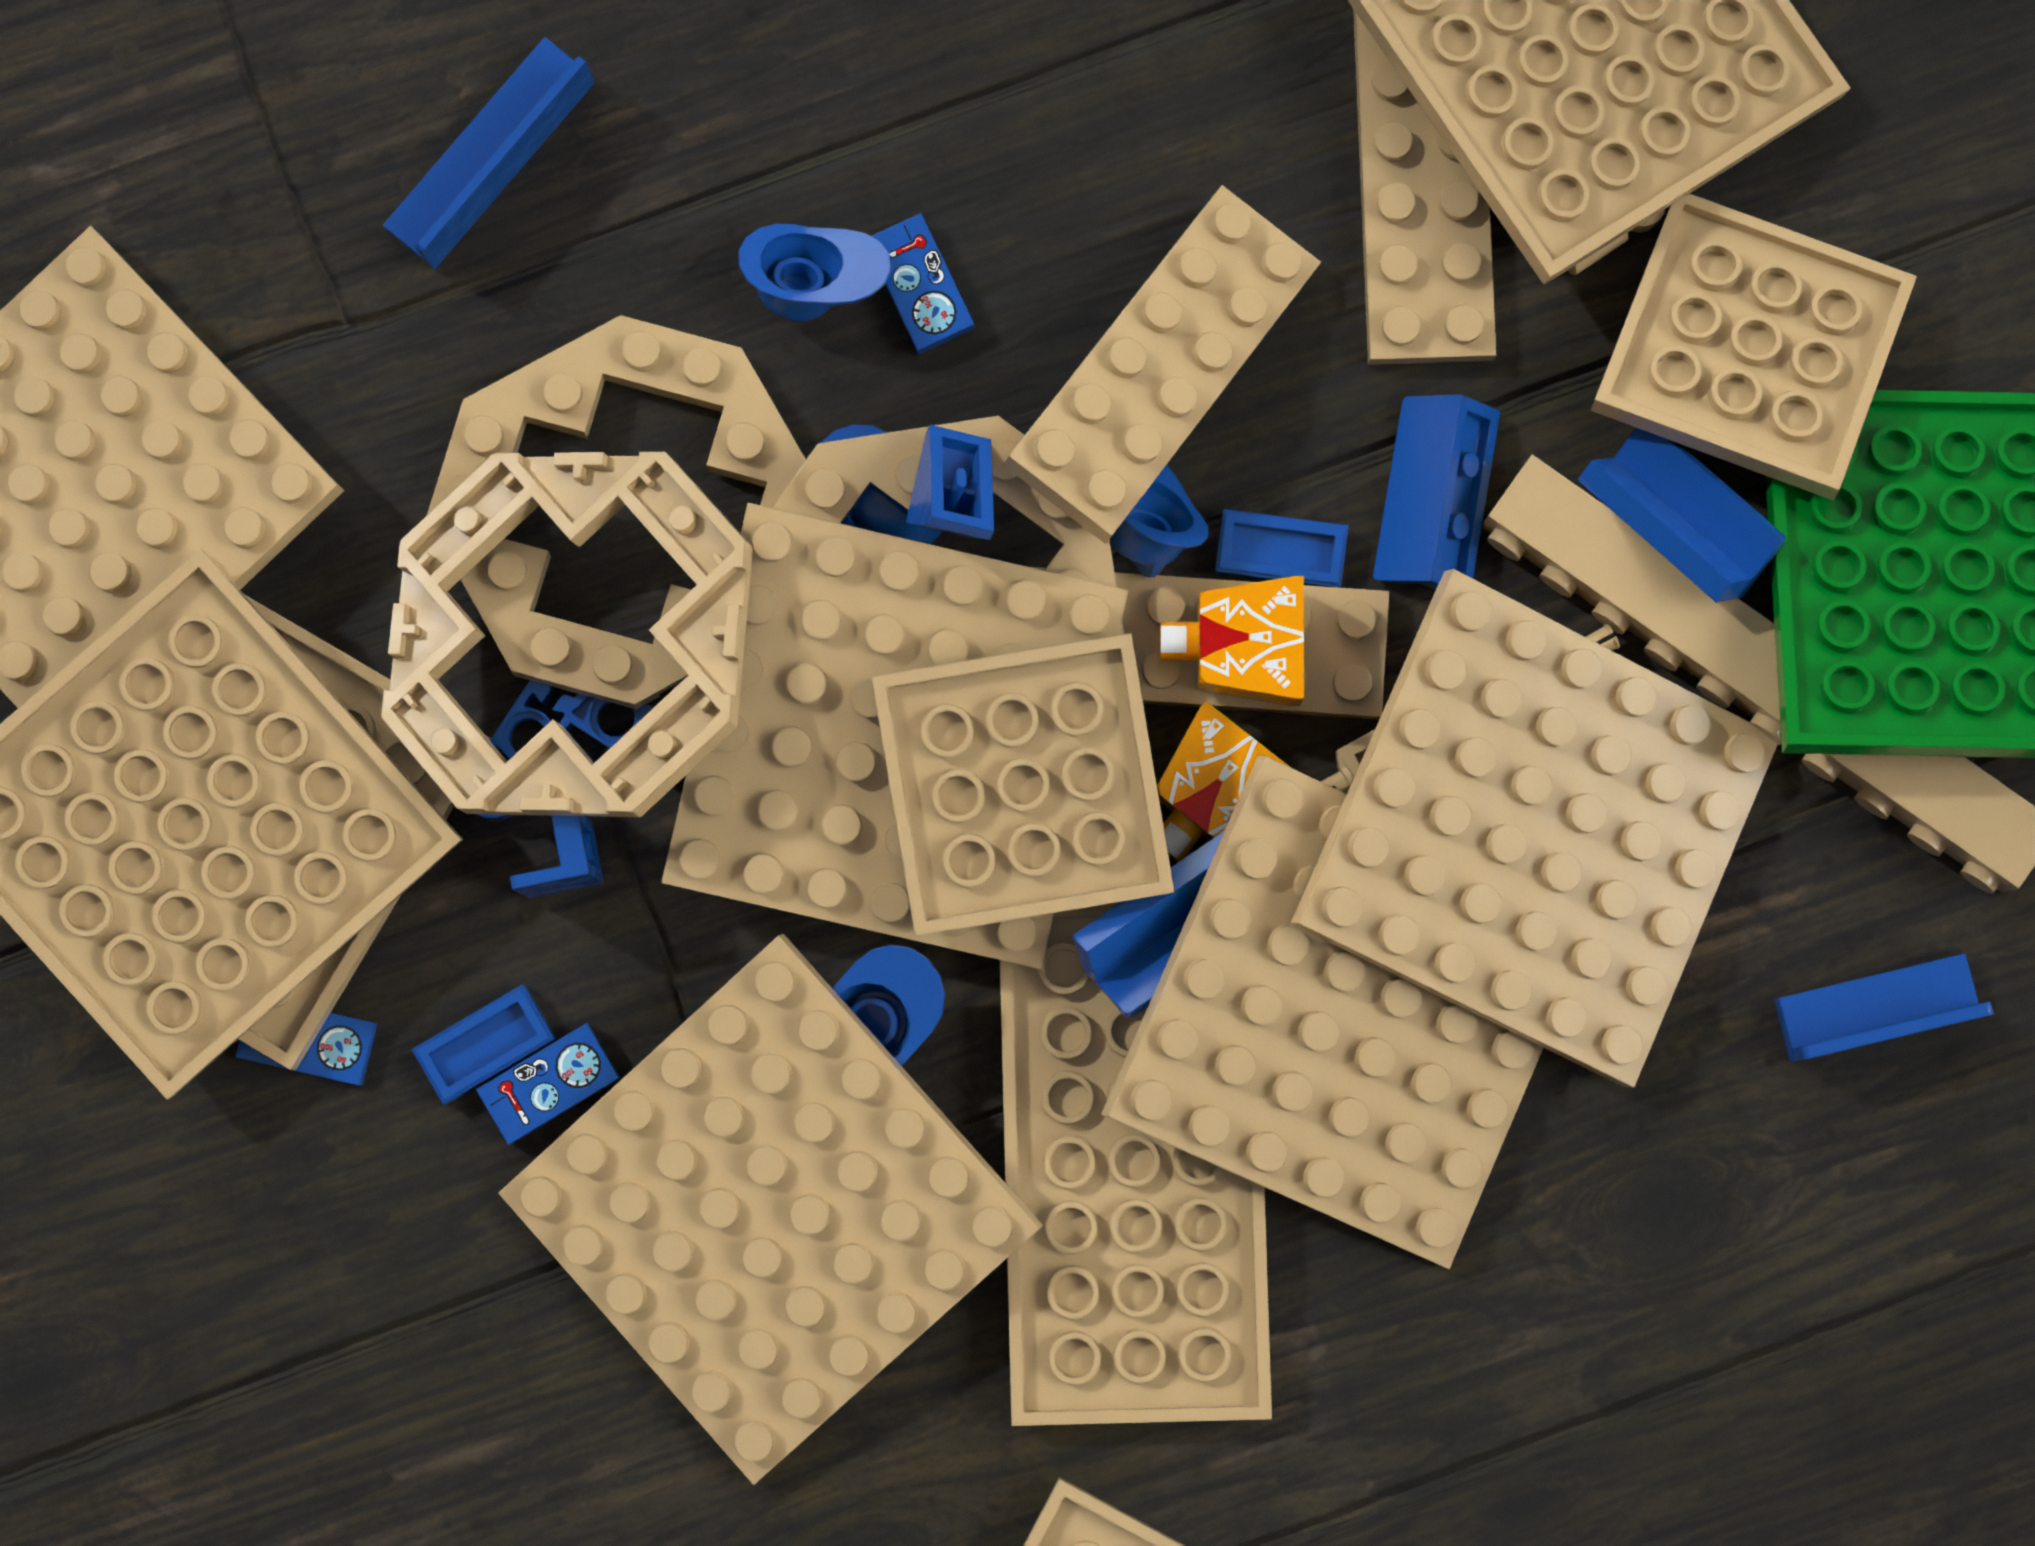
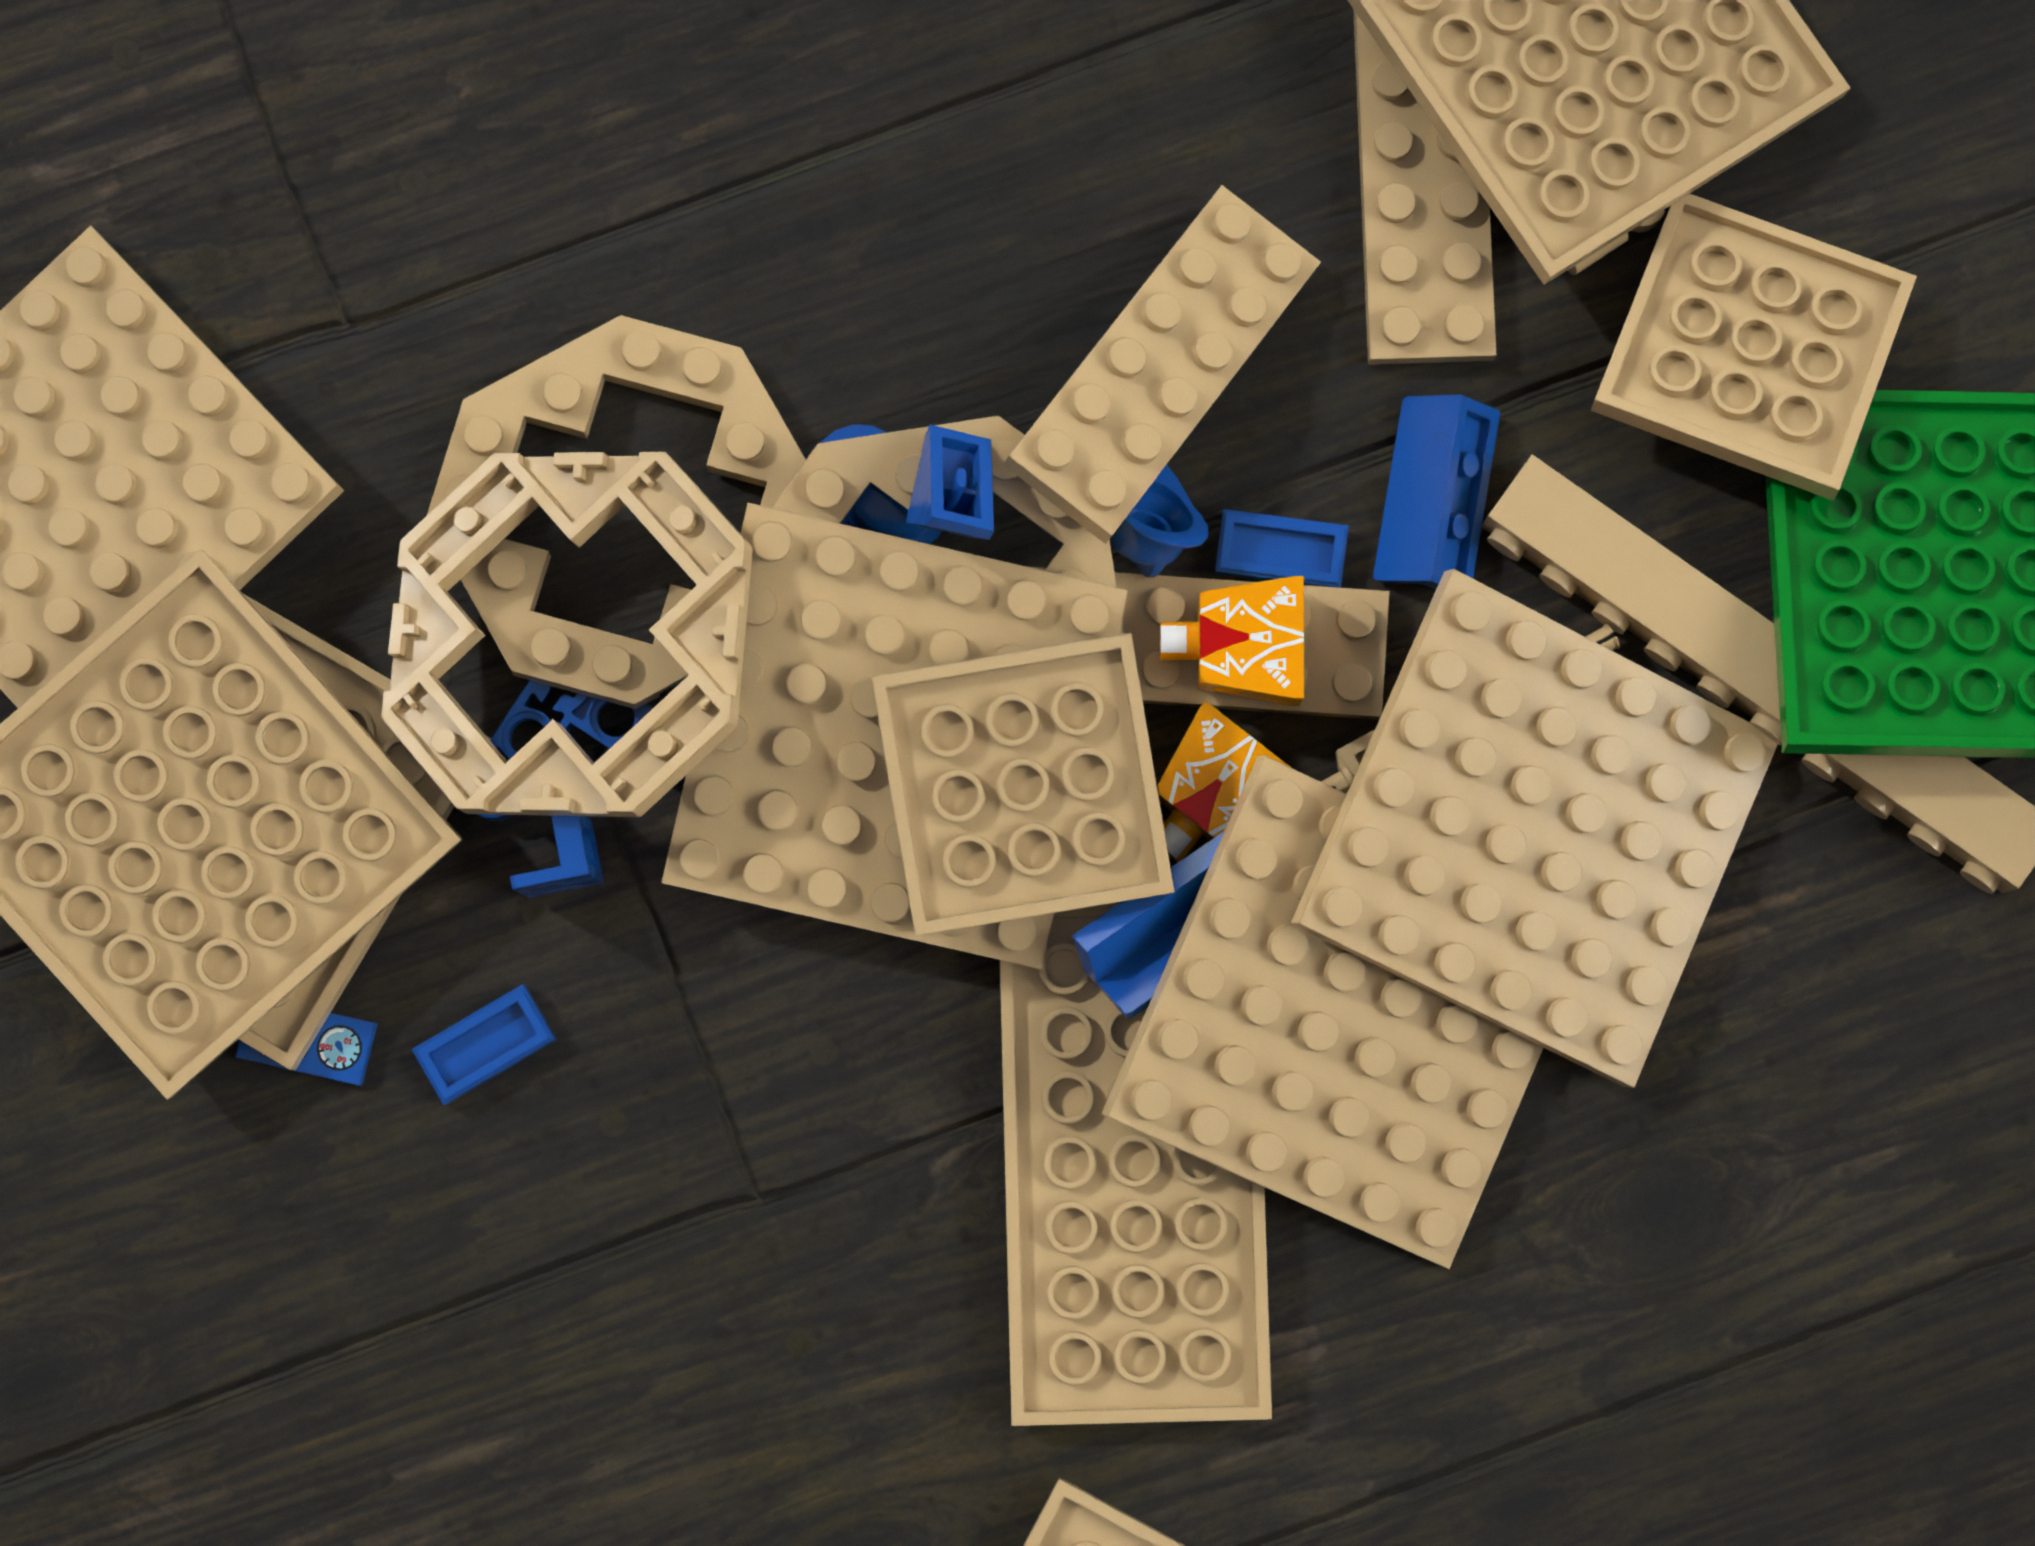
(490, 152): blue panel -> none
(548, 1084): blue tile -> none
(769, 1208): tan plate -> none
(811, 269): blue piece -> none
(895, 997): blue piece -> none
(923, 286): tile -> none
(1685, 514): blue panel -> none
(1879, 1008): blue panel -> none

